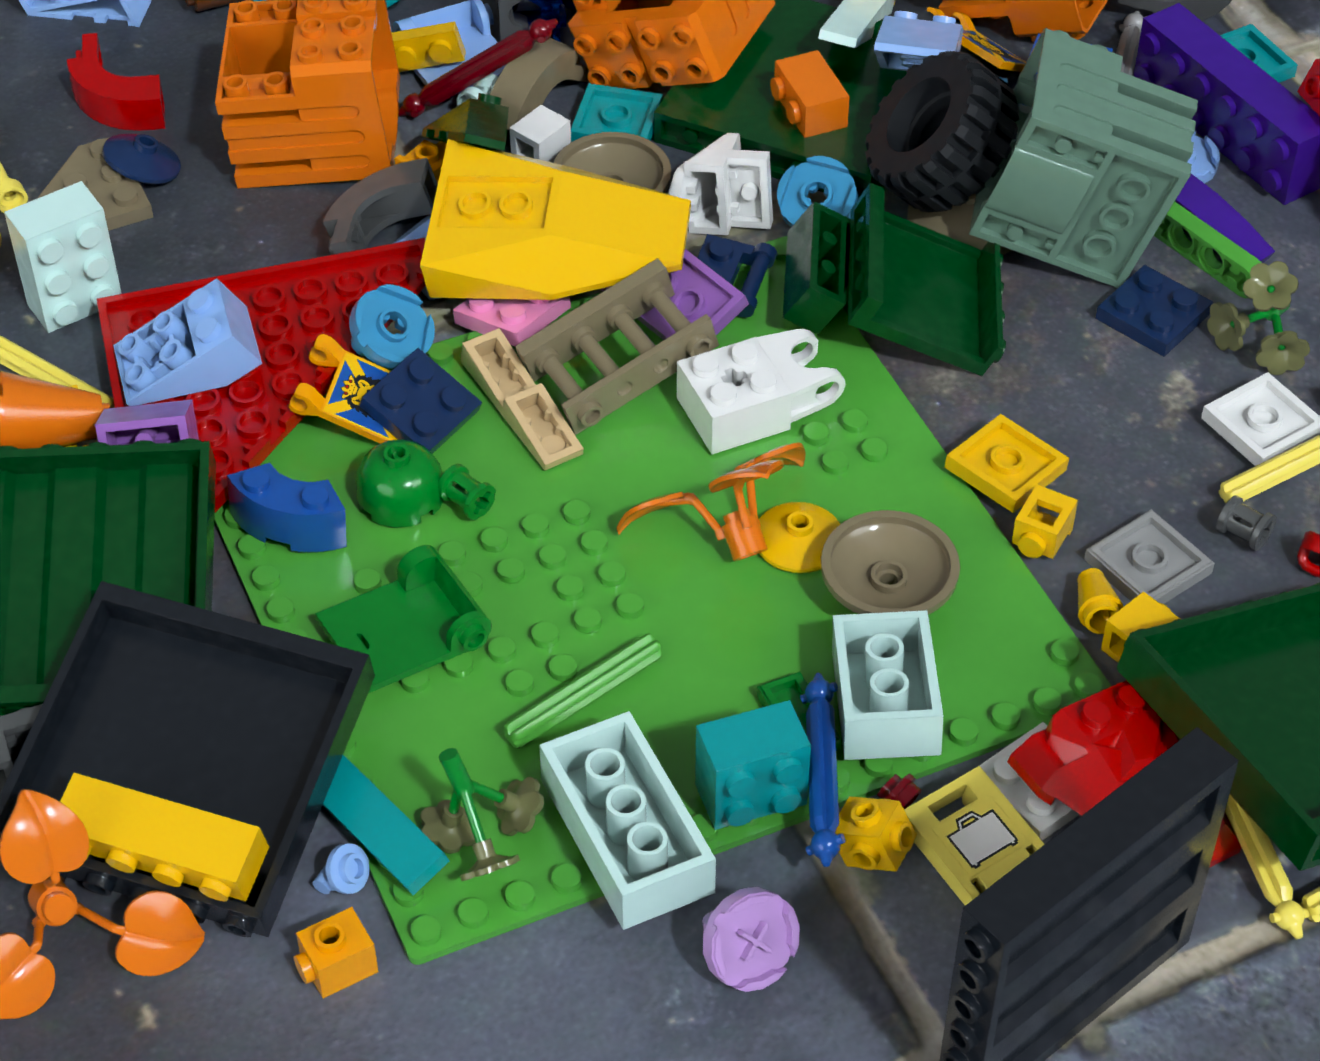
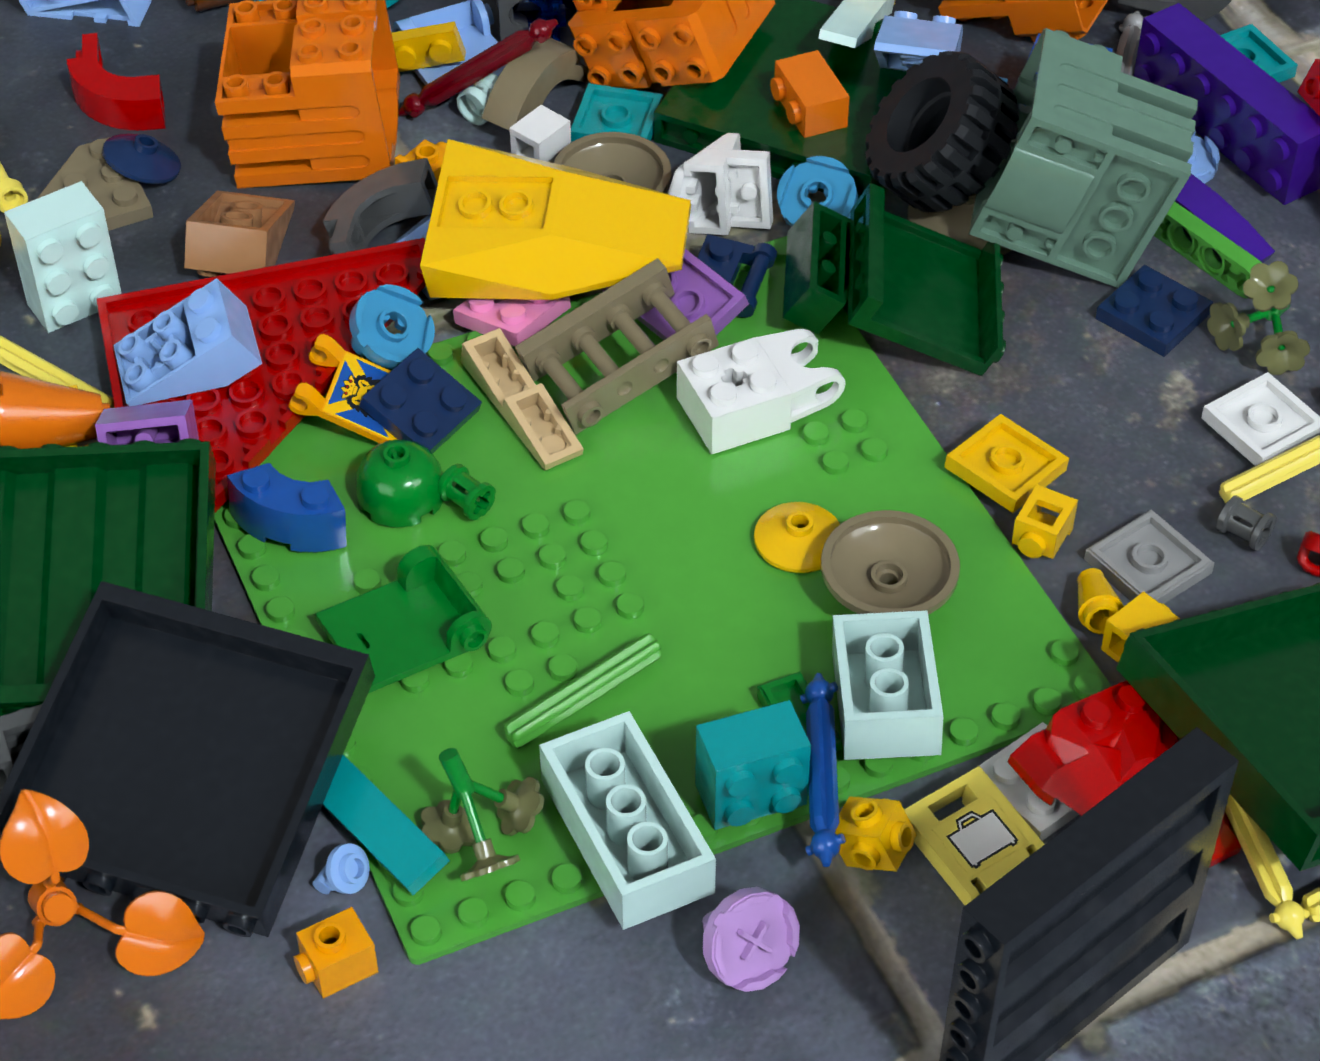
(167, 838): yellow brick -> none
(236, 233): none -> medium nougat slope
(473, 122): dark green wedge -> none
(742, 526): orange plant -> none
(900, 790): dark red plate -> none
(984, 46): flag -> none

